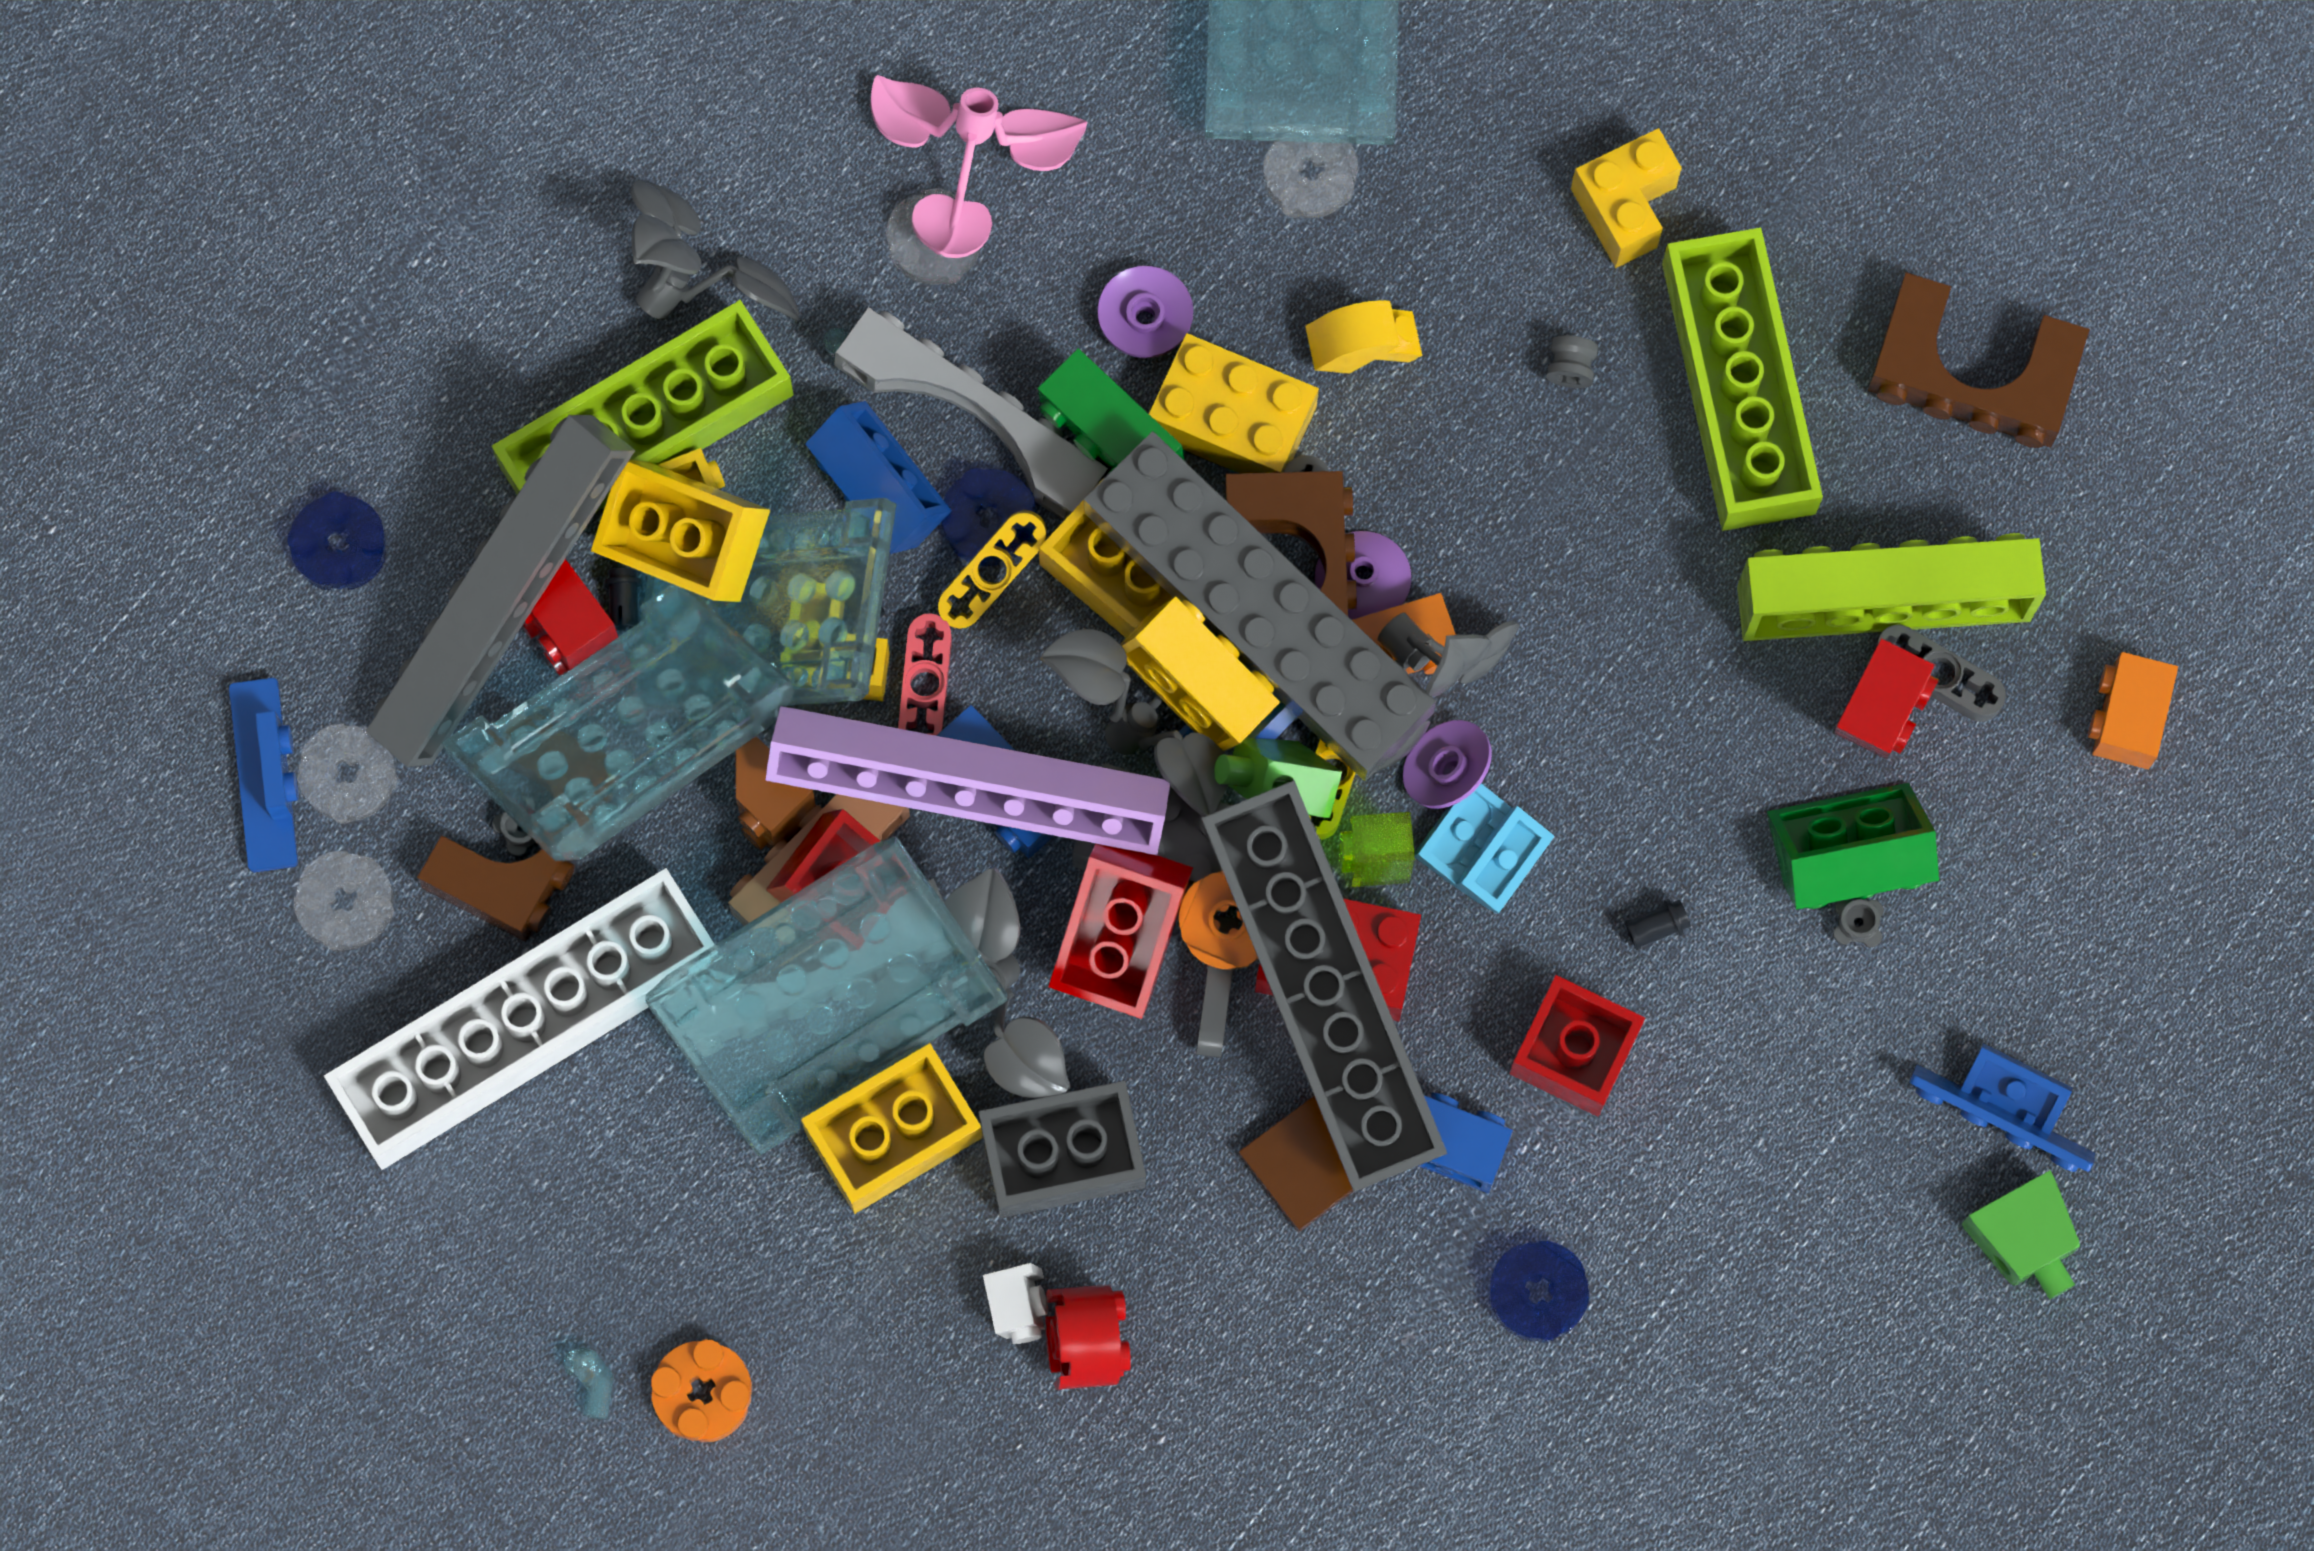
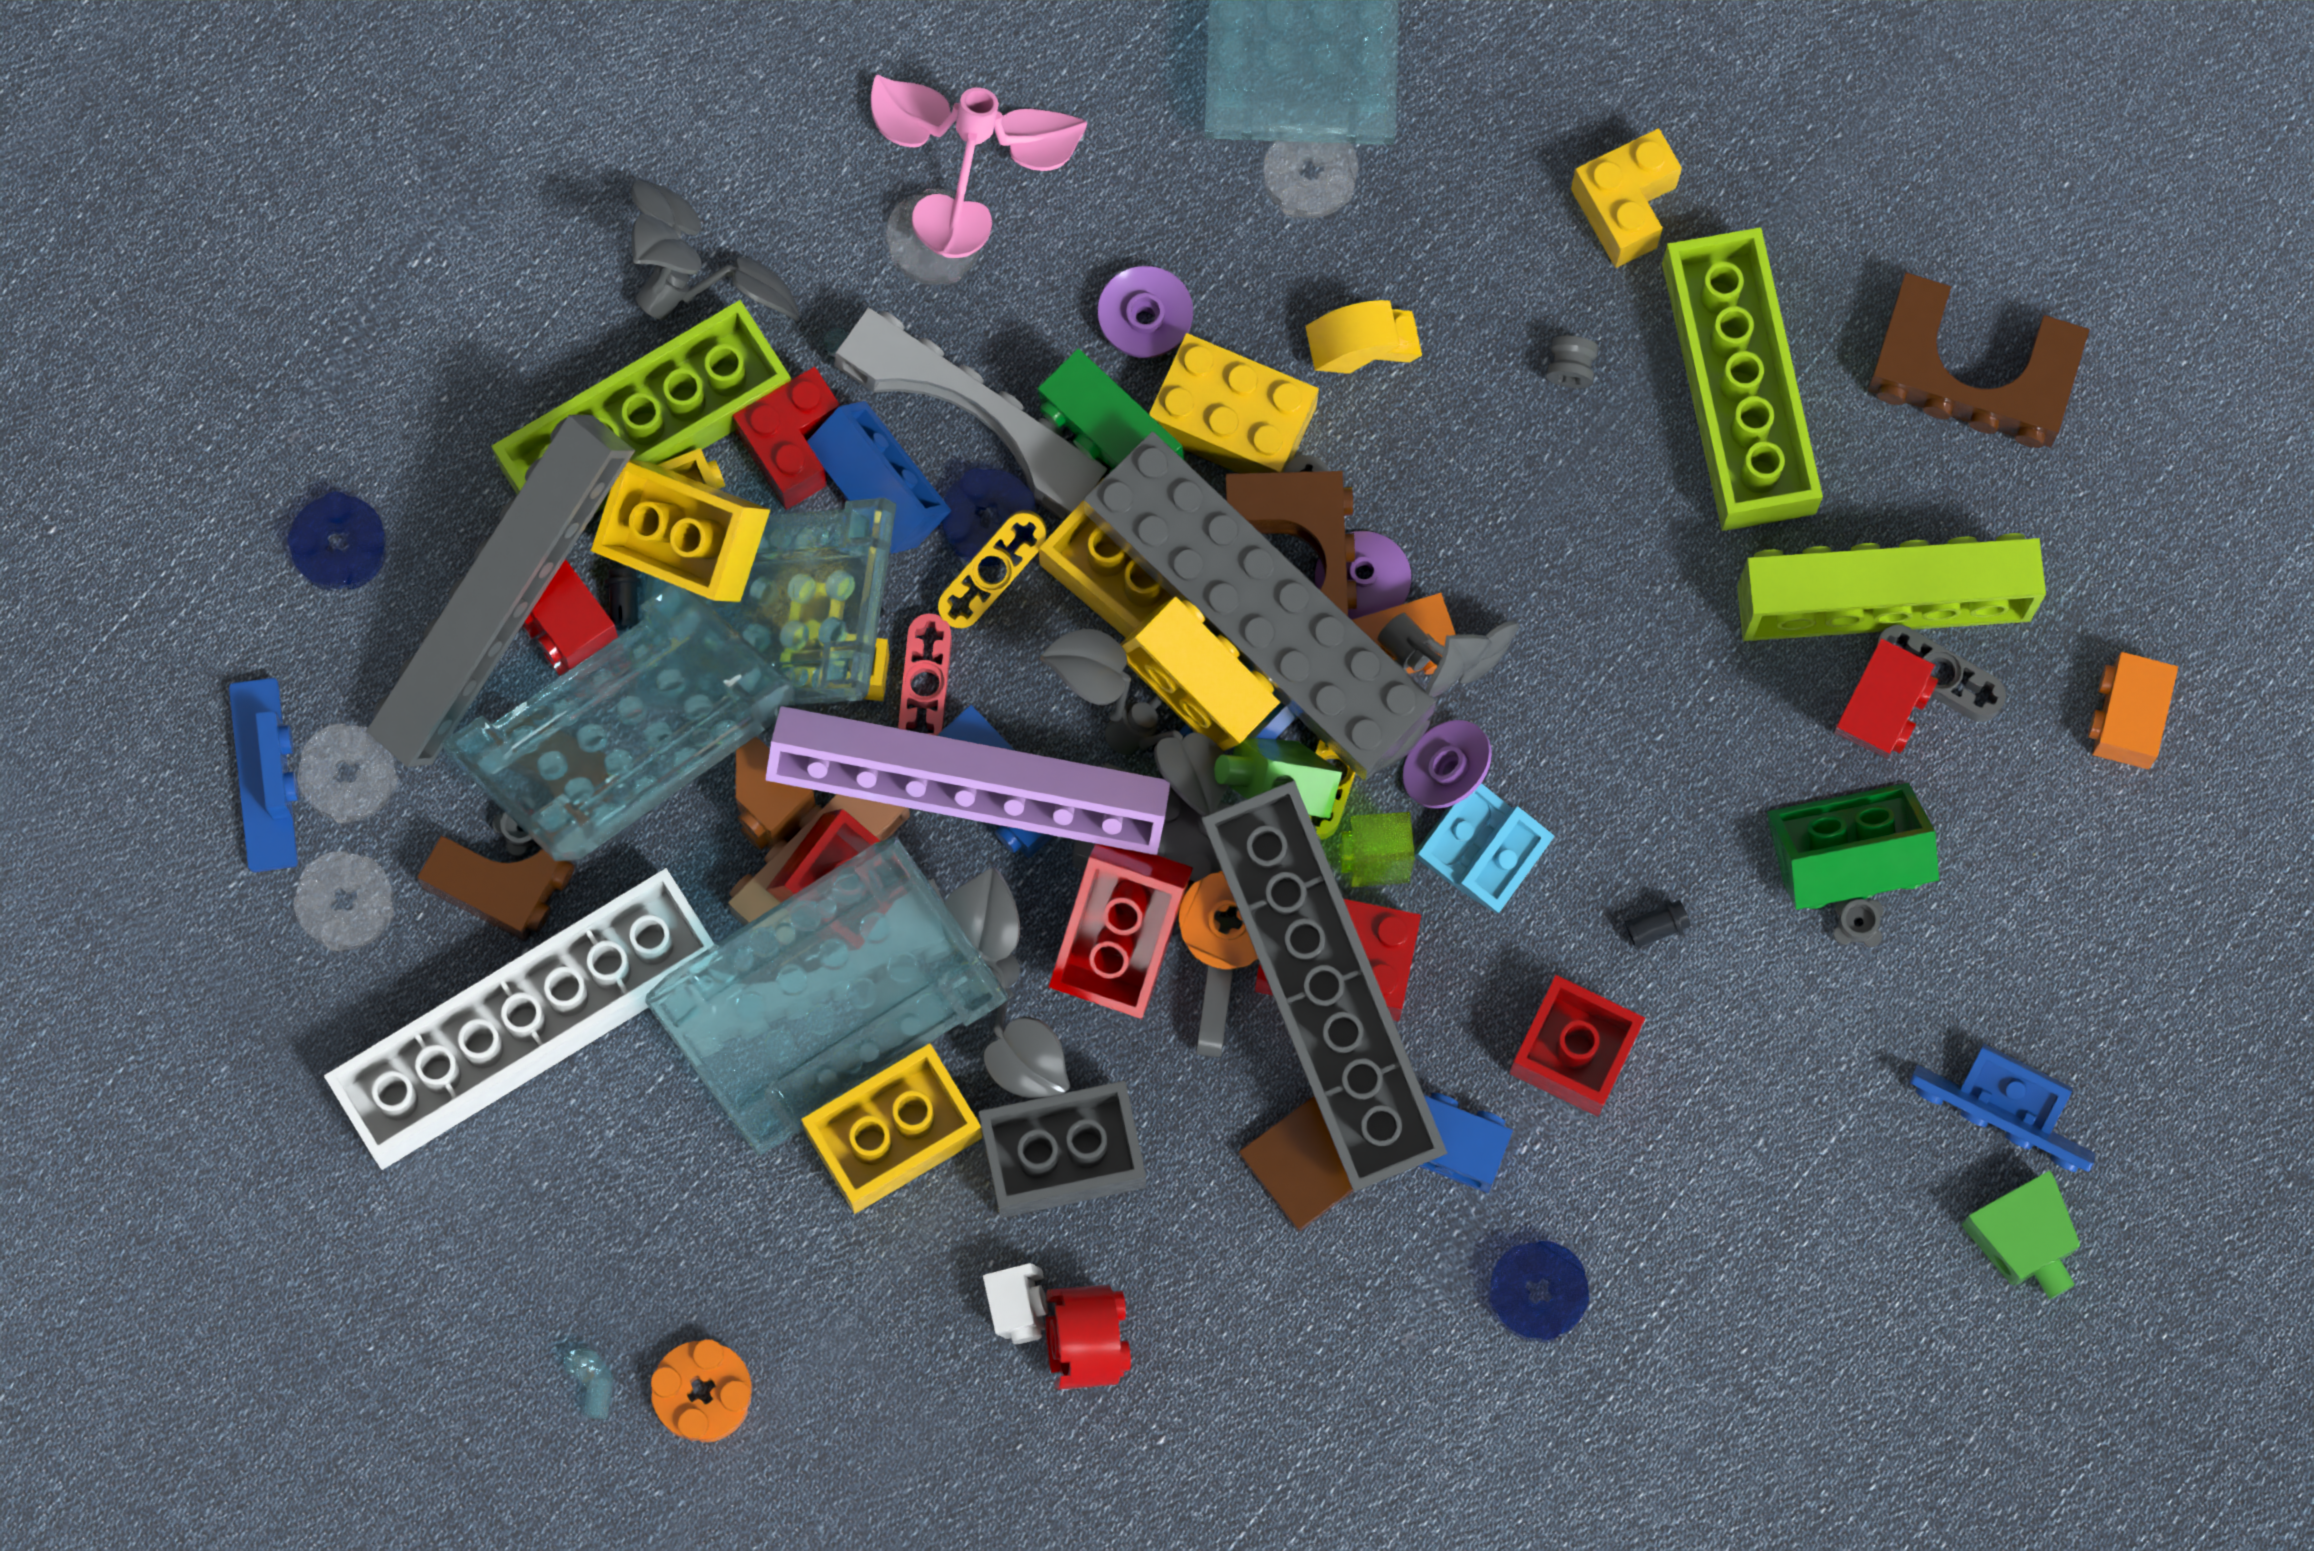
(778, 431): none -> red brick

